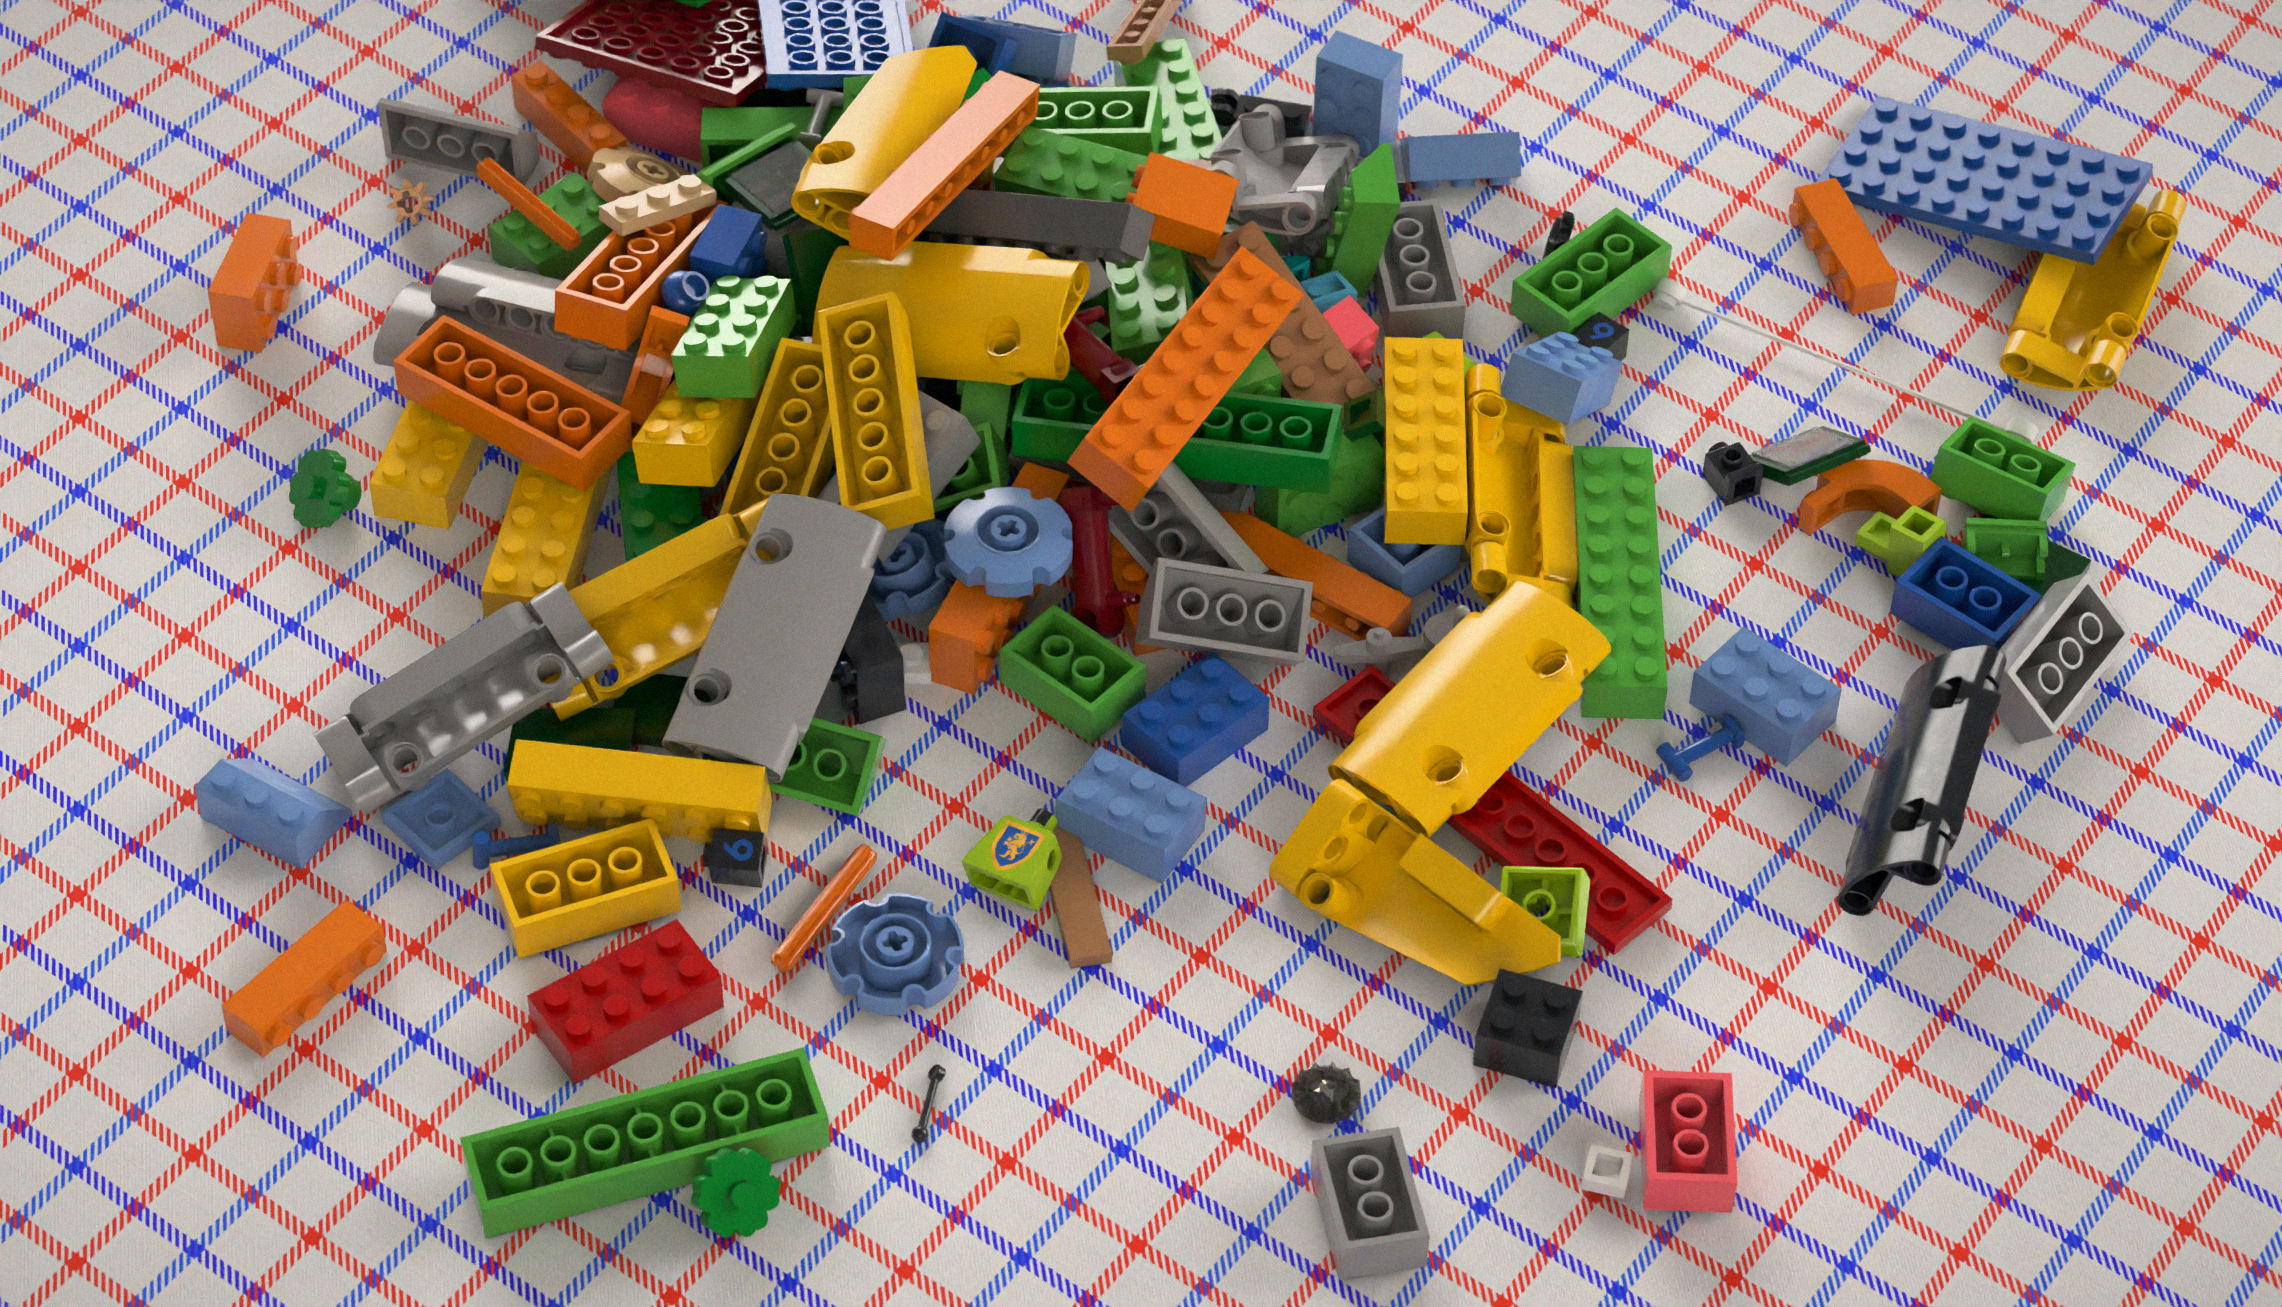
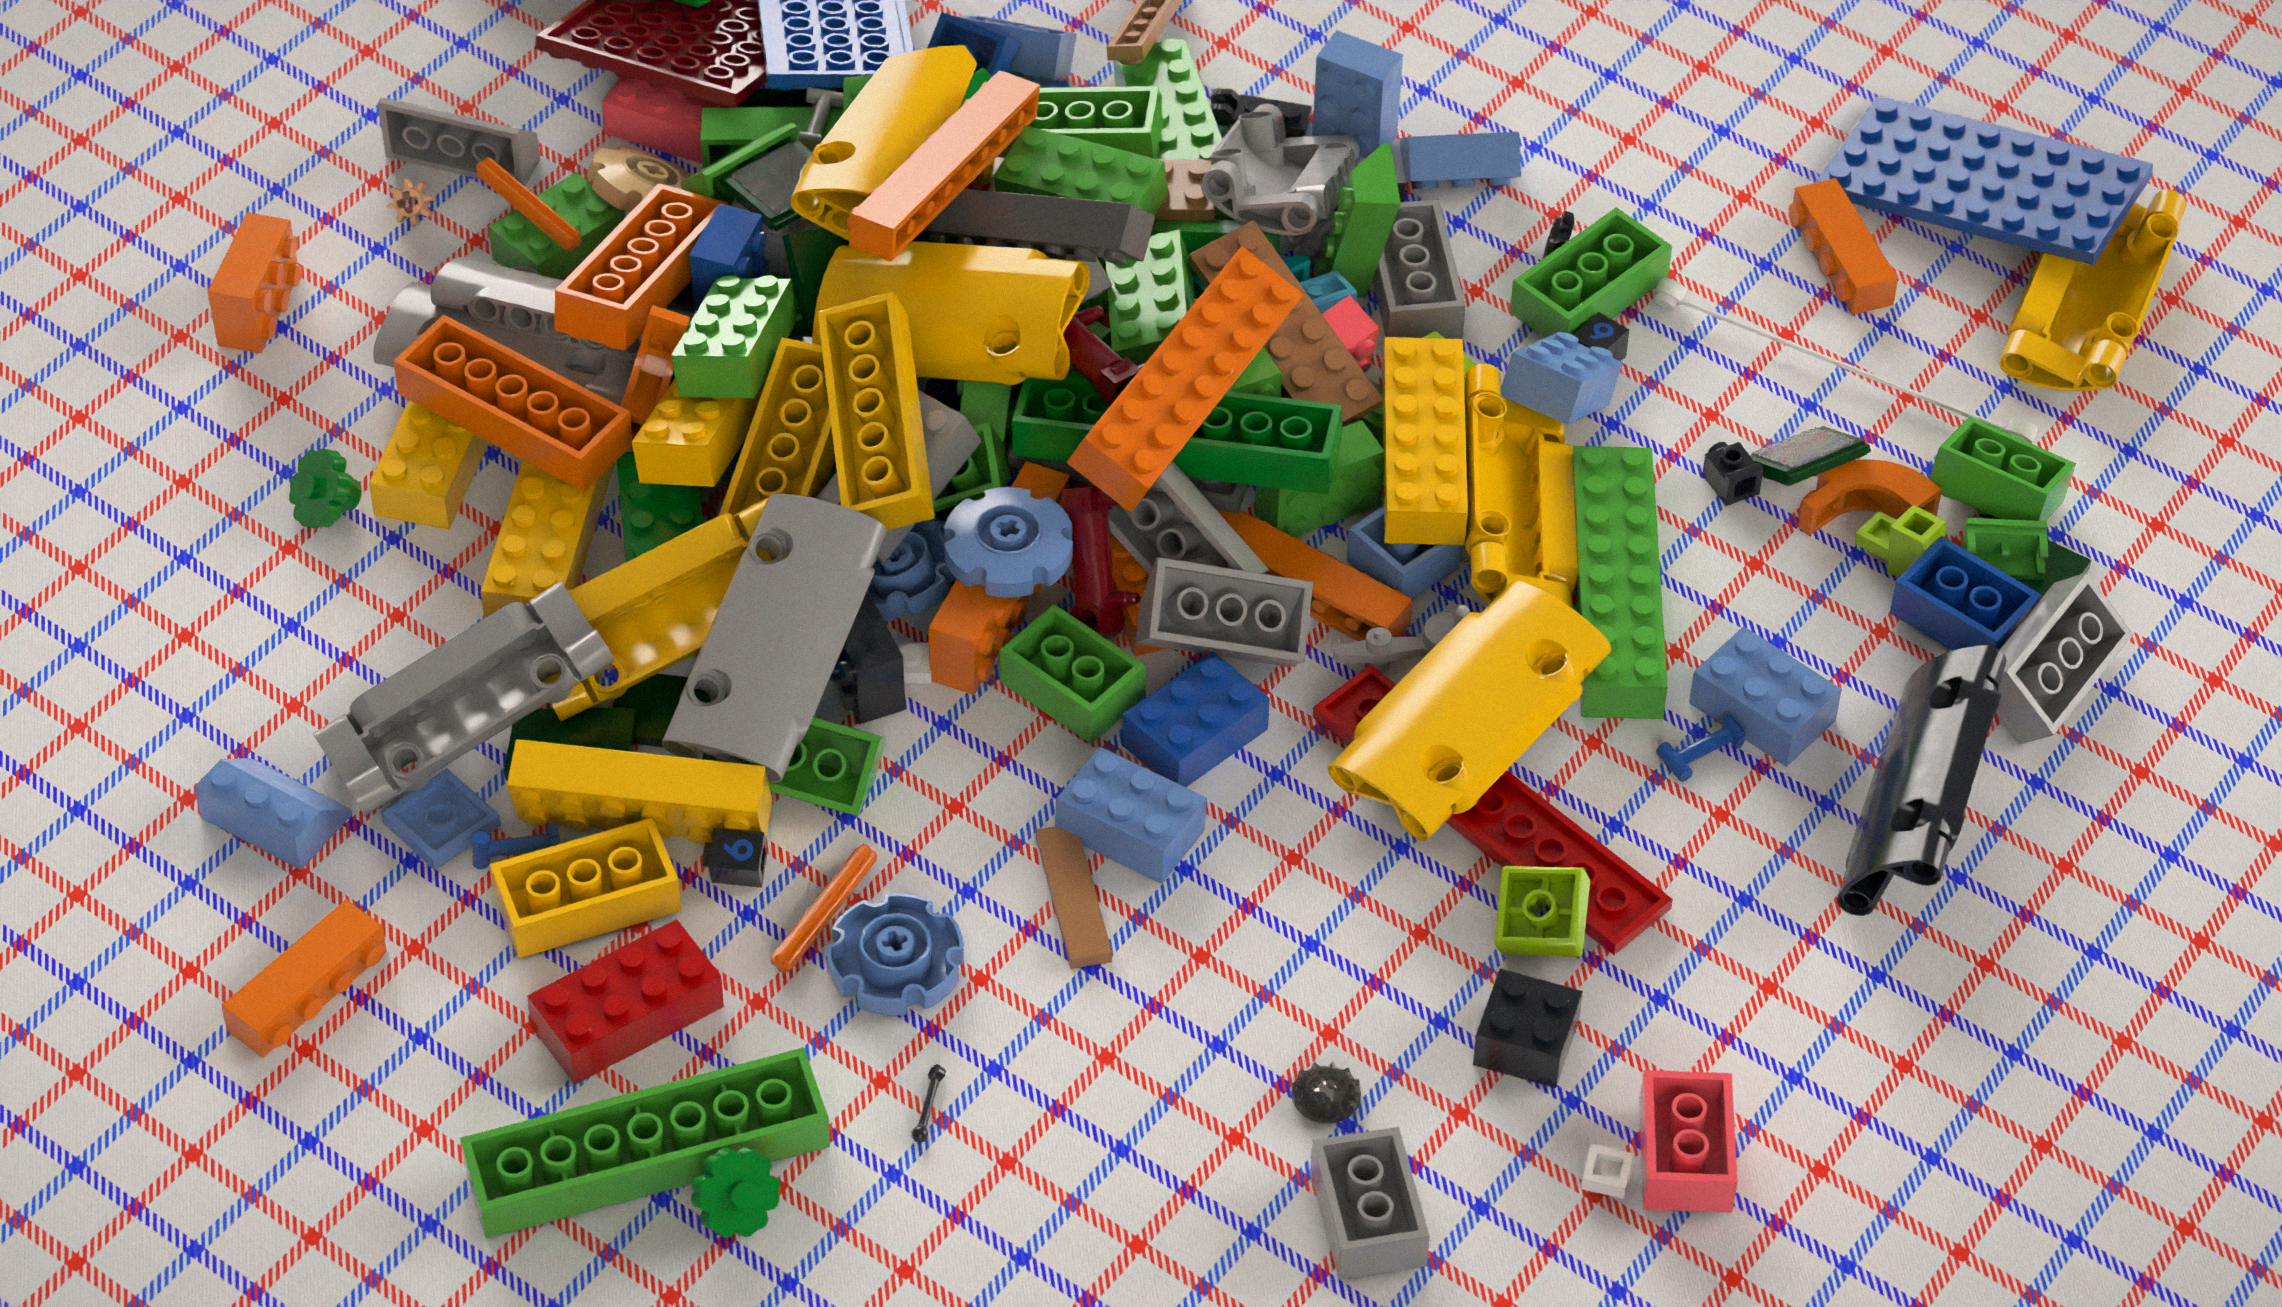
(562, 114): orange brick -> none
(657, 205): tan plate -> none
(684, 292): blue animal -> none
(1016, 859): lime torso -> none
(1186, 203): orange brick -> none
(1364, 415): dark green plate -> none
(1407, 891): yellow panel -> none

